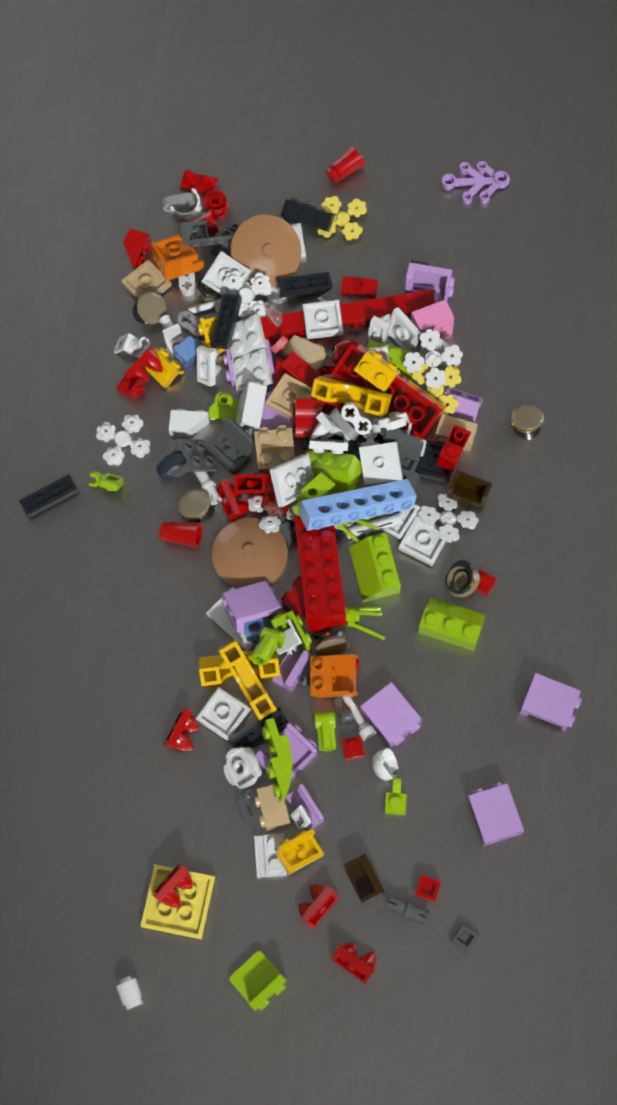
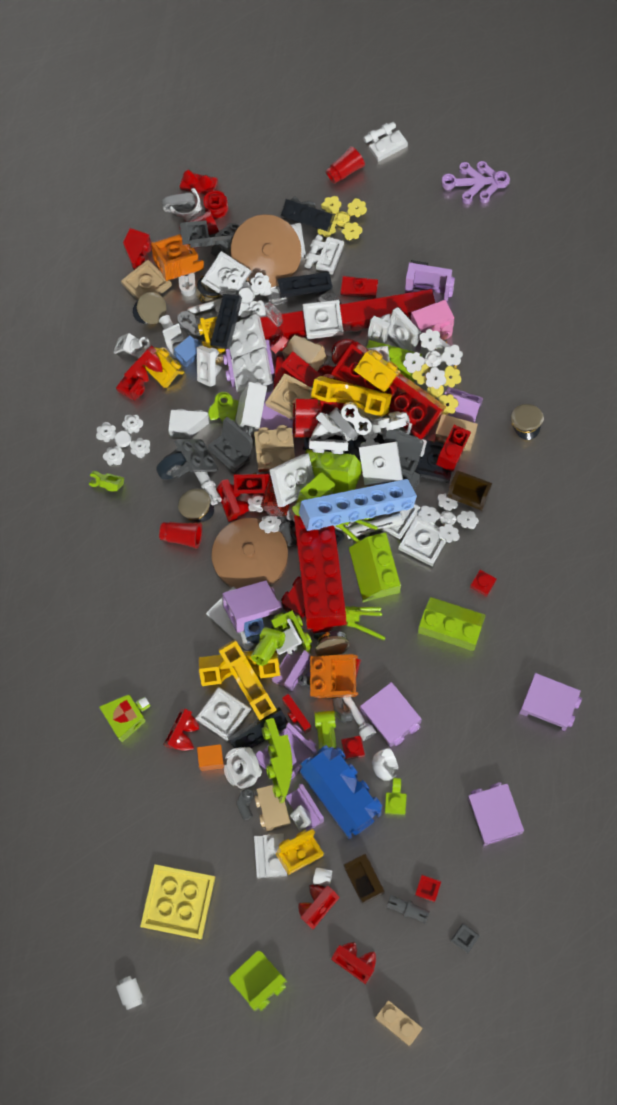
(48, 496): black plate -> none
(125, 715): none -> lime torso
(166, 892): red tile -> none
(210, 757): none -> orange panel
(295, 714): none -> red plate
(322, 877): none -> white hose
(329, 256): none -> white plate
(340, 791): none -> blue brick
(388, 145): none -> white plate
(398, 1023): none -> tan brick
(462, 579): dark tan piece -> none

